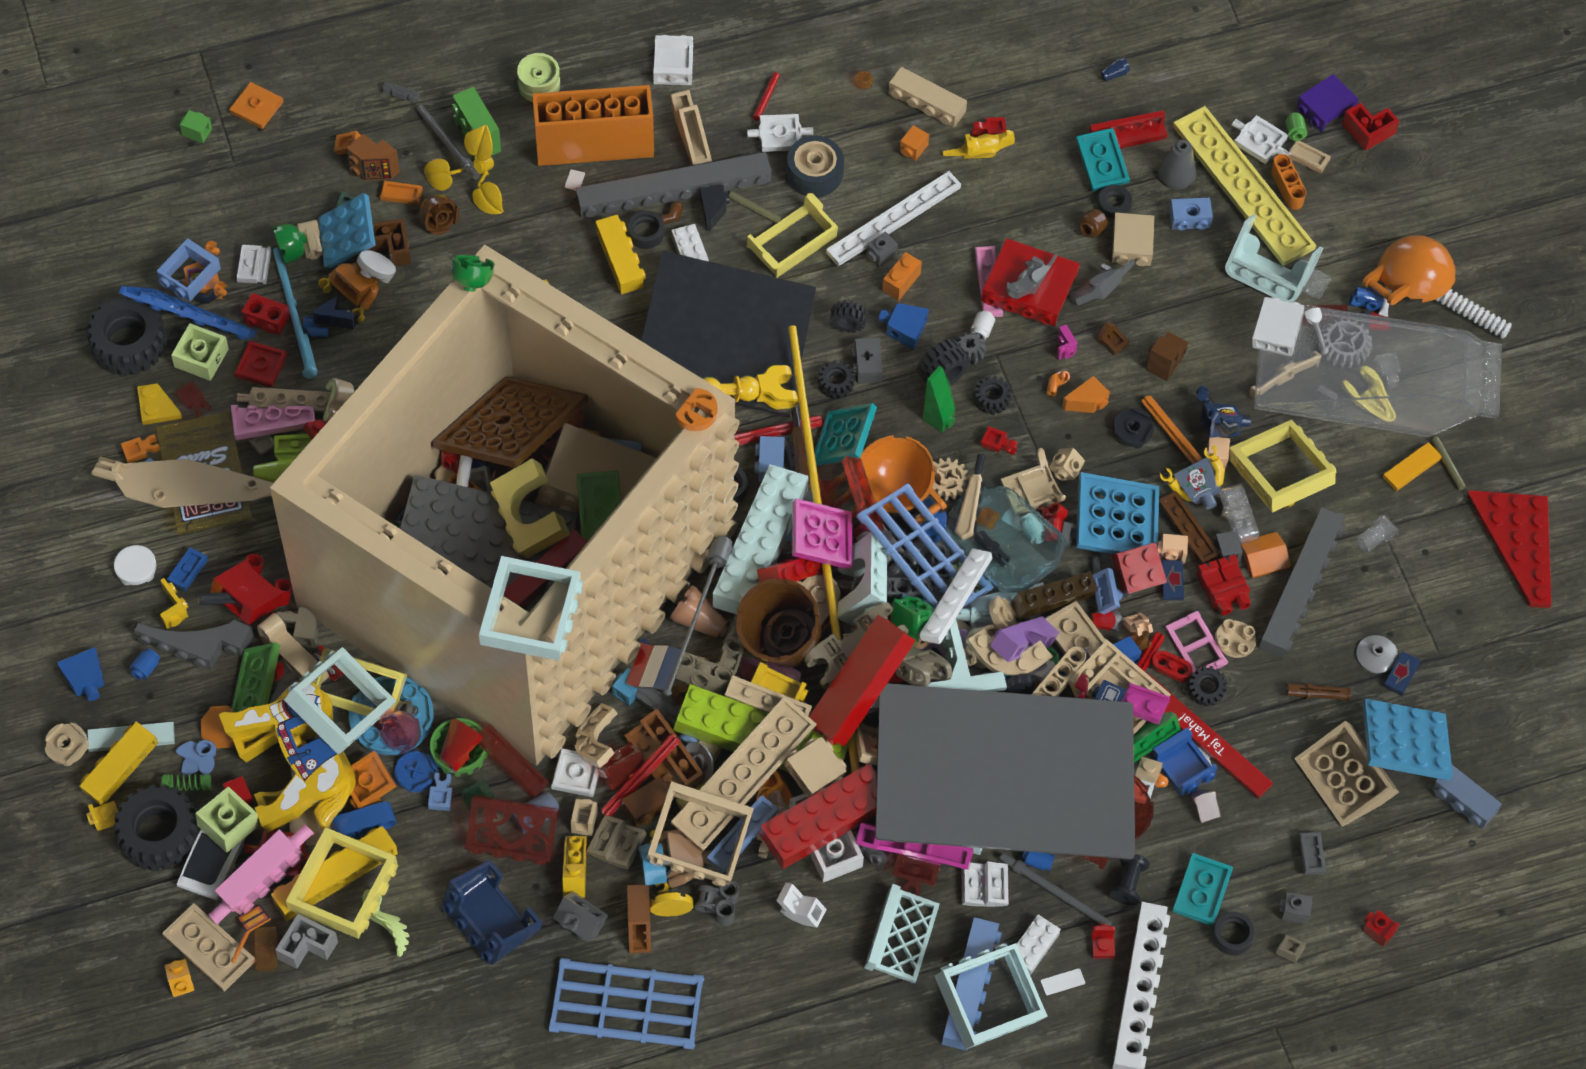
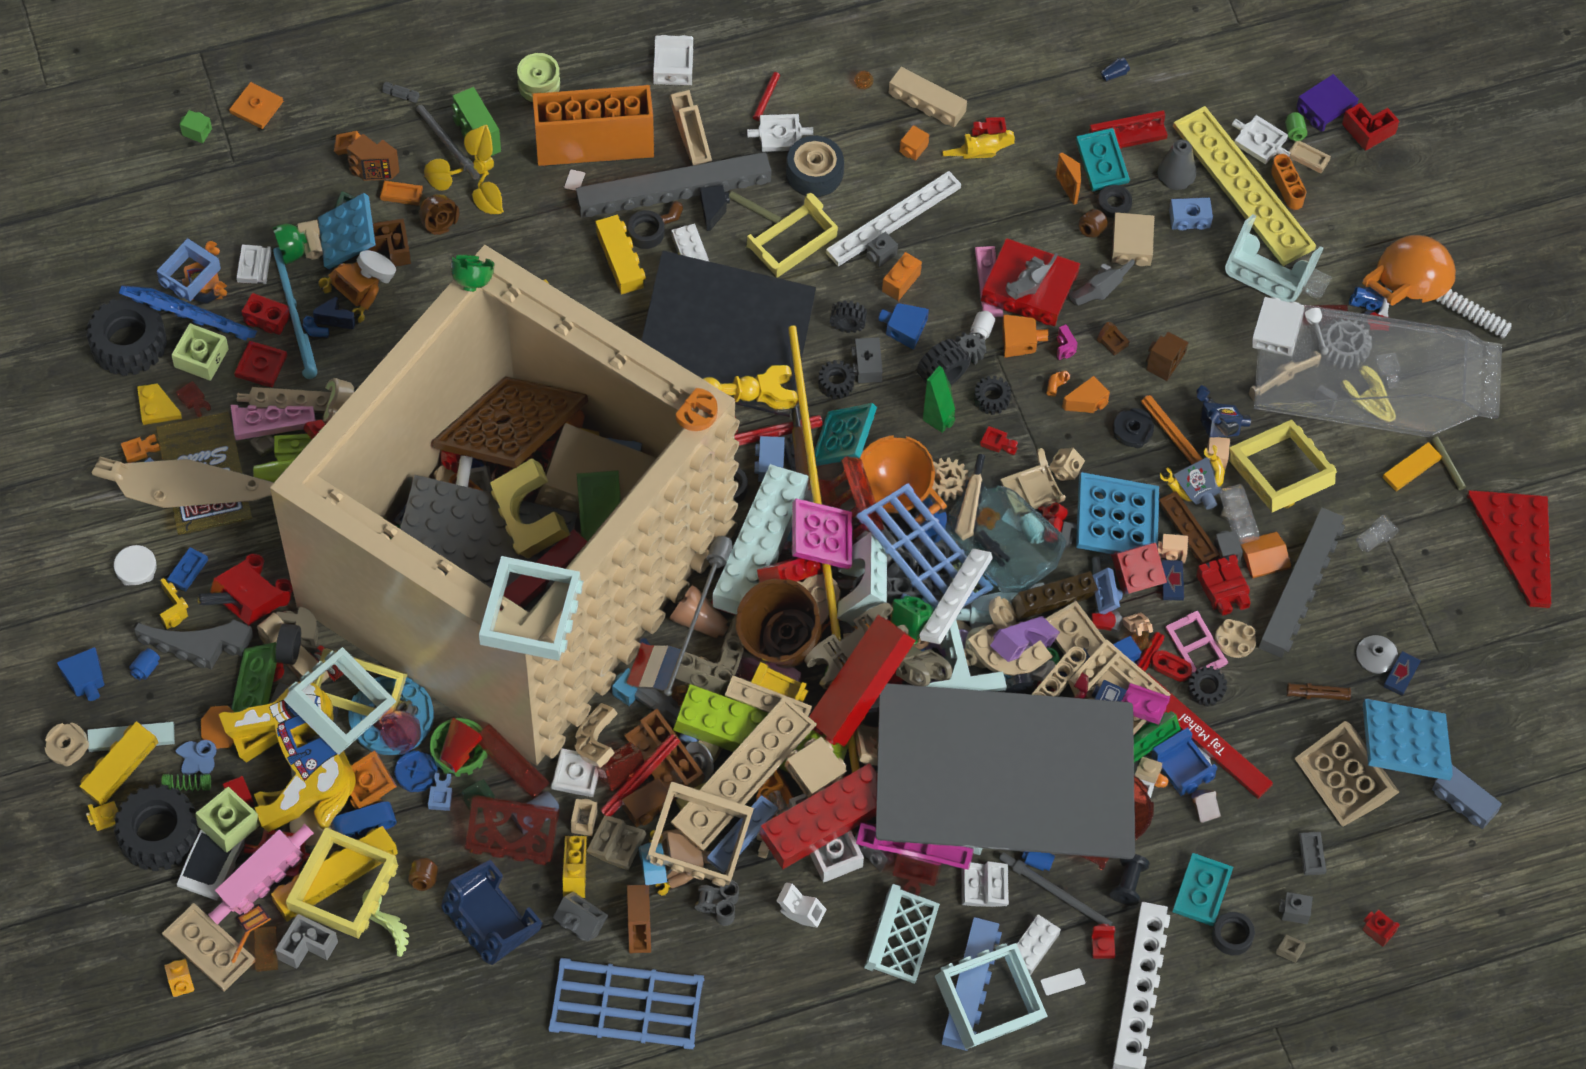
(288, 644): none -> black tyre
(423, 874): none -> reddish brown head
(671, 904): yellow tile -> none
(1021, 335): none -> orange torso
(1069, 176): none -> orange slope

